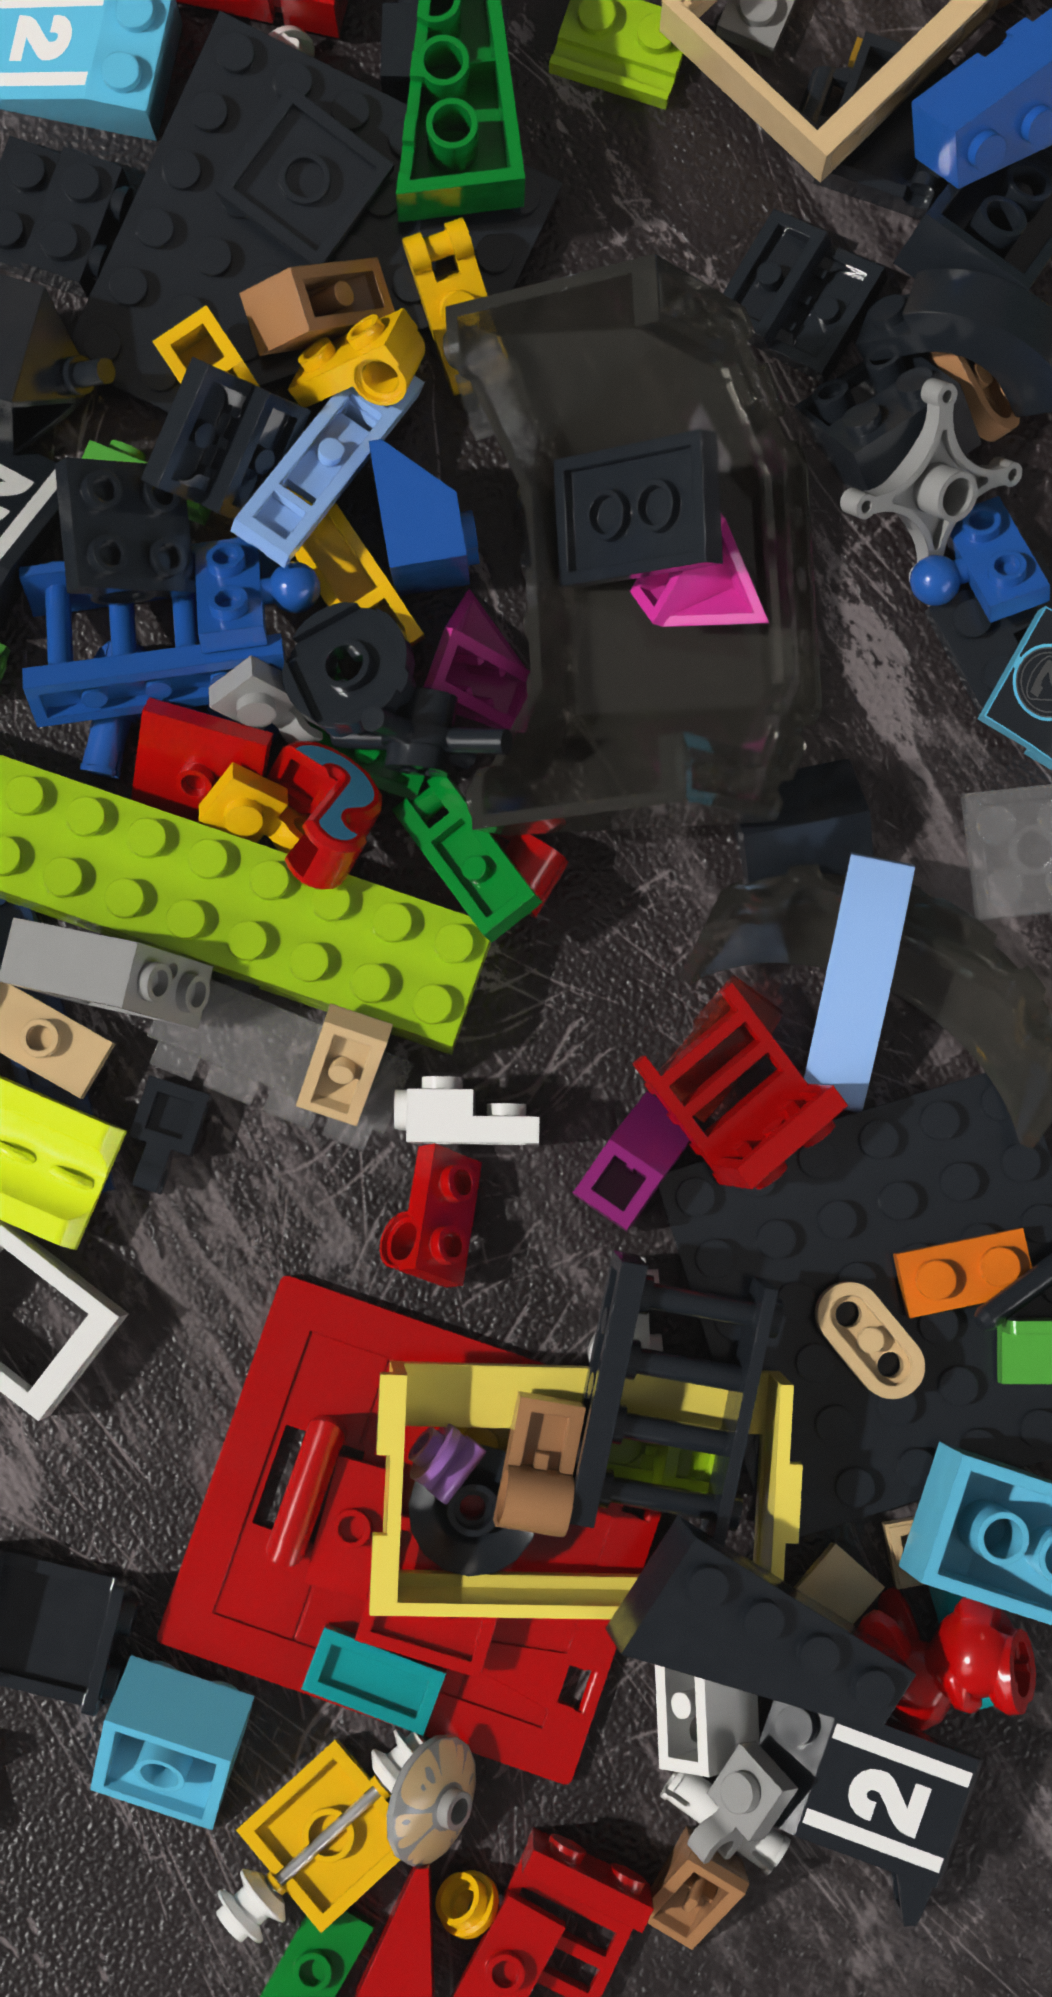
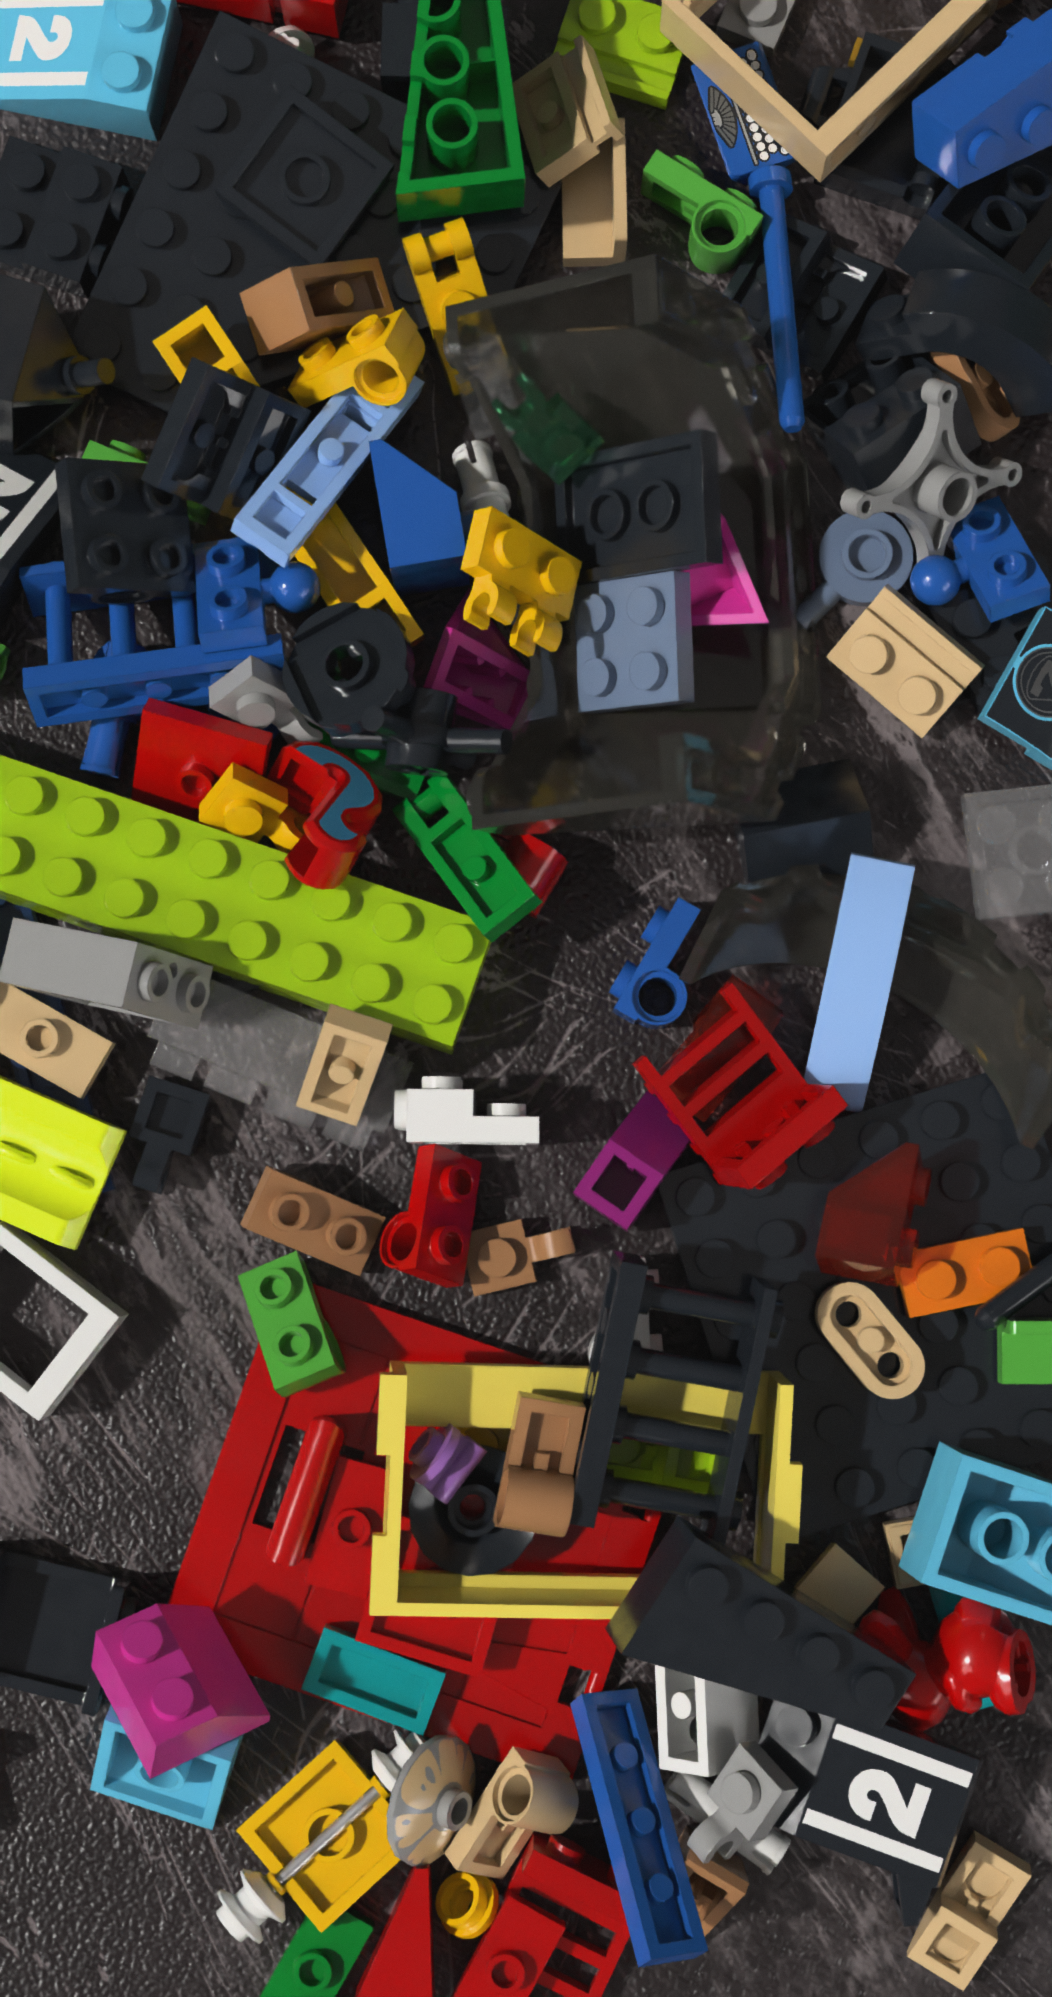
(175, 1684): none -> dark pink slope
(290, 1325): none -> bright green plate
(312, 1220): none -> medium nougat plate
(480, 479): none -> white pin
(504, 1255): none -> medium nougat plate
(520, 568): none -> yellow plate
(523, 1797): none -> tan plate
(549, 432): none -> clear green plate
(565, 111): none -> tan plate
(596, 208): none -> tan panel
(634, 642): none -> sand blue plate
(638, 1828): none -> blue plate
(665, 935): none -> blue plate
(683, 191): none -> bright green plate
(739, 138): none -> slope
(770, 187): none -> blue bar
(857, 562): none -> sand blue piece
(870, 1219): none -> clear red slope
(905, 660): none -> tan plate
(967, 1909): none -> tan slope

